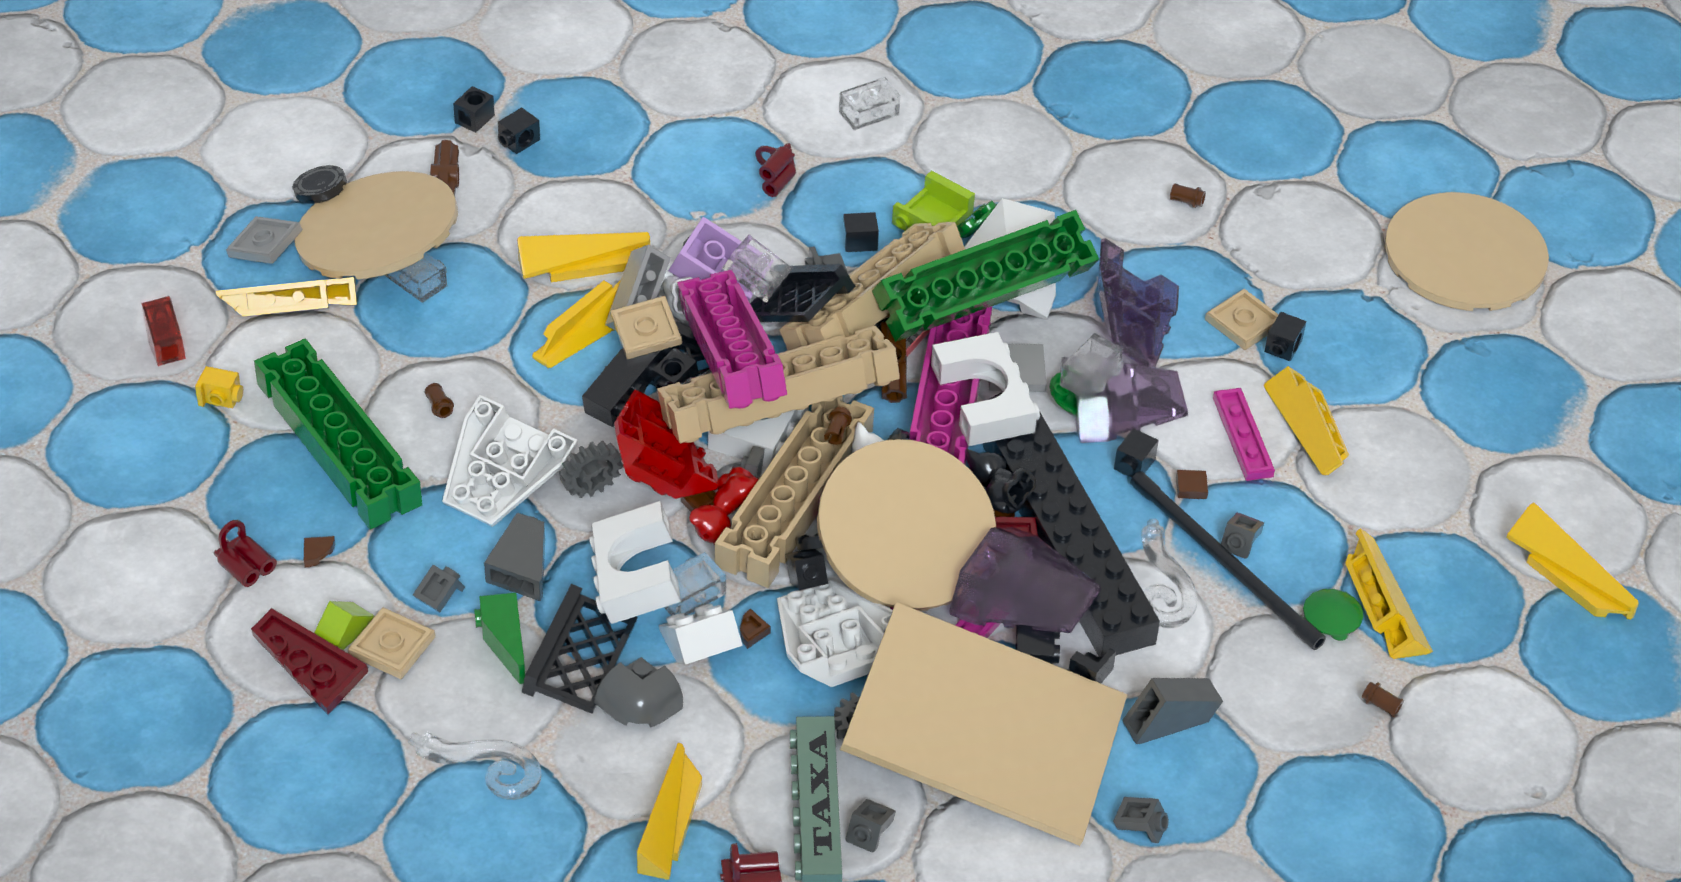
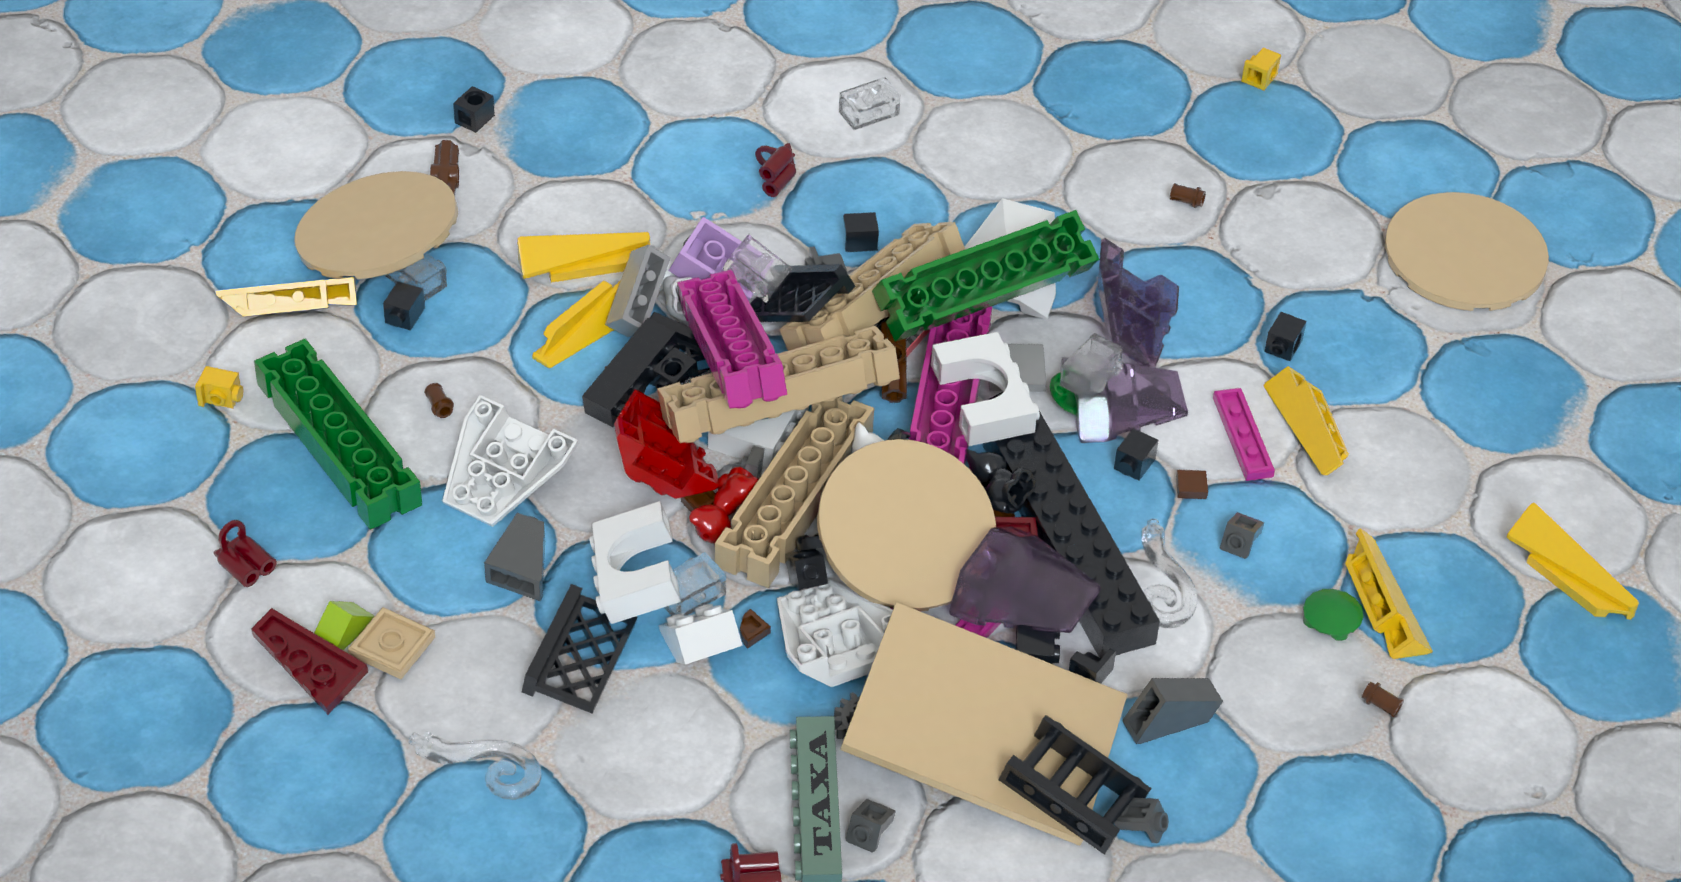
(163, 331): clear red slope -> none
(264, 240): light grey tile -> none
(316, 549): reddish brown tile -> none
(319, 184): black tile -> none
(404, 305): none -> black brick
(438, 587): dark grey bracket -> none
(502, 631): green slope -> none
(518, 130): black brick -> none
(591, 469): dark grey gear -> none
(639, 693): dark grey brick -> none
(646, 327): tan tile -> none
(669, 817): yellow wedge -> none
(839, 420): reddish brown pin -> none
(936, 203): lime panel -> none
(970, 226): green dish -> none
(1058, 803): none -> black fence
(1242, 319): tan tile -> none
(1261, 69): none -> yellow brick
(1301, 626): black piece -> none

